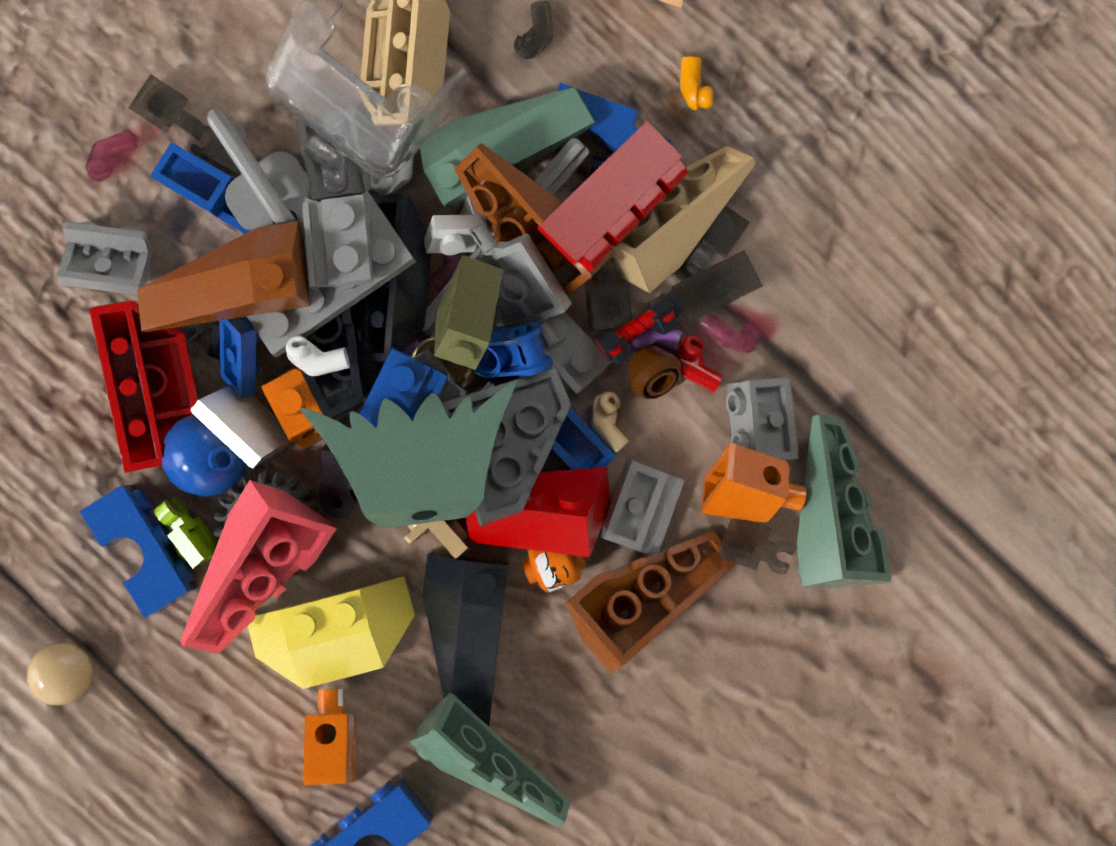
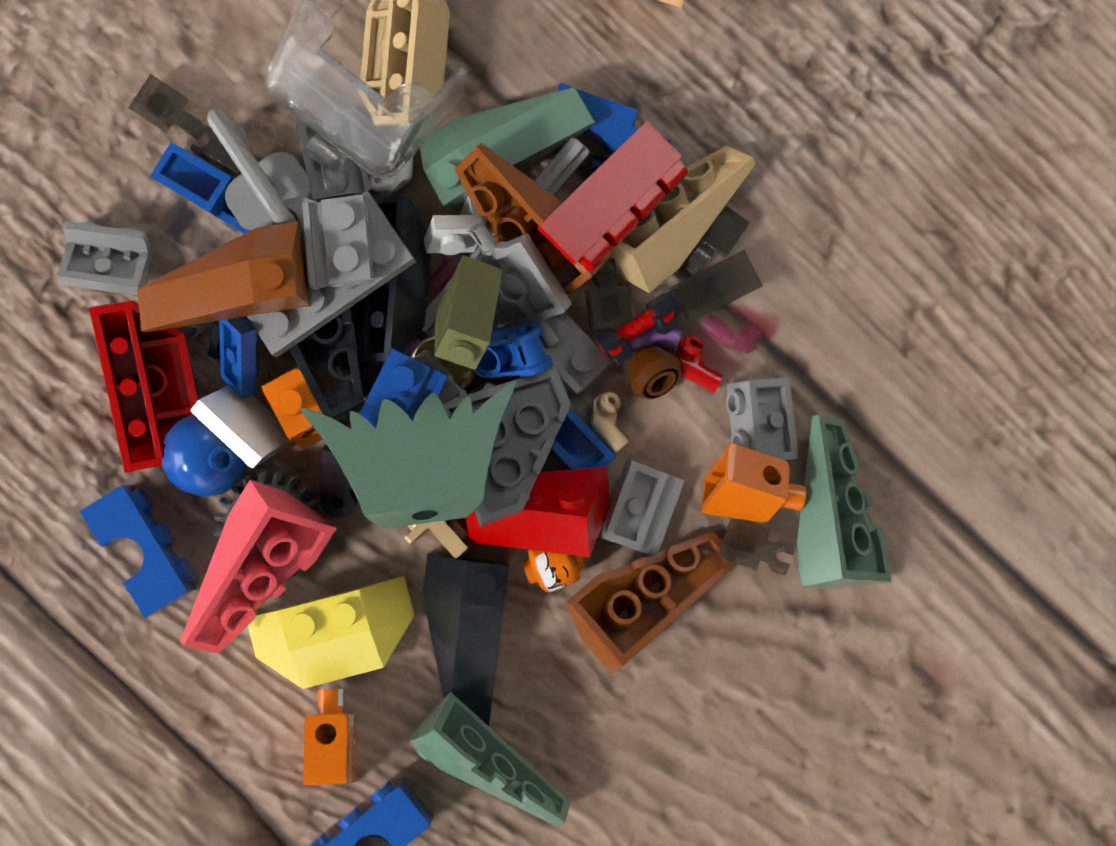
(59, 673): tan hair -> none
(105, 154): clear pink arm -> none
(190, 536): lime plate -> none
(313, 360): white arm -> none
(539, 35): clear smoke arm -> none
(690, 84): light orange arm -> none

